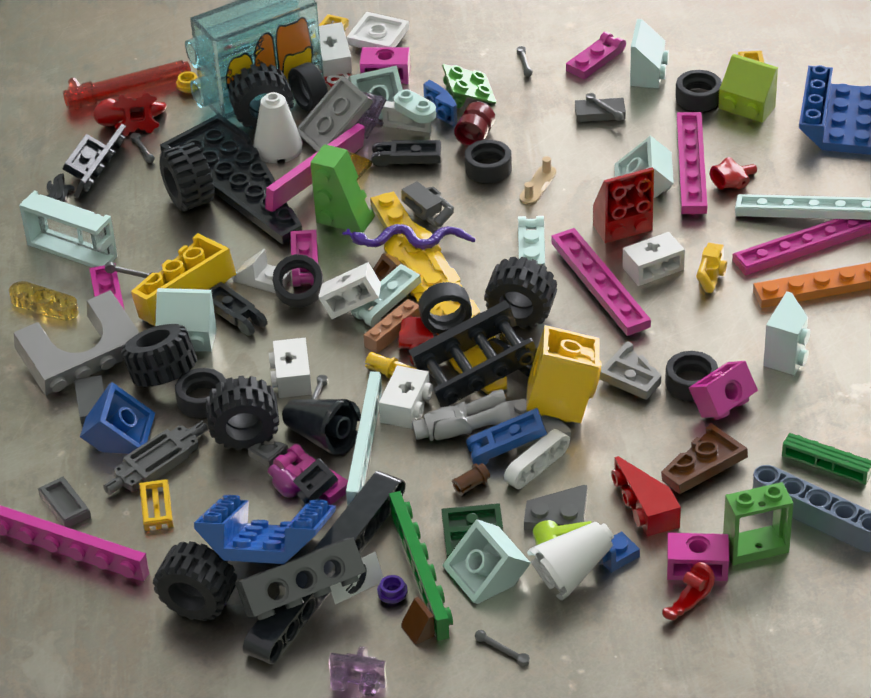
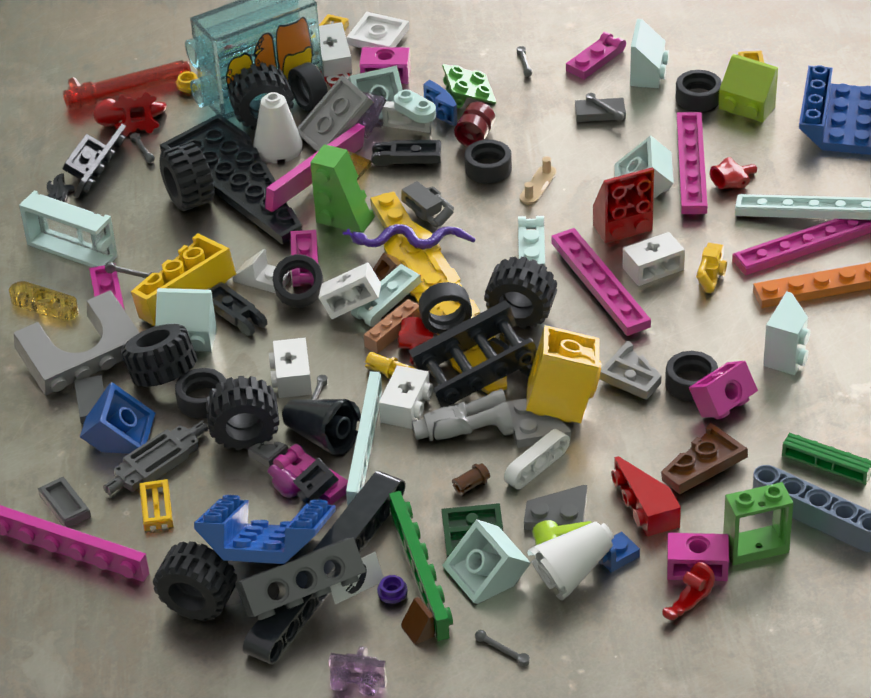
(506, 436): blue plate -> none

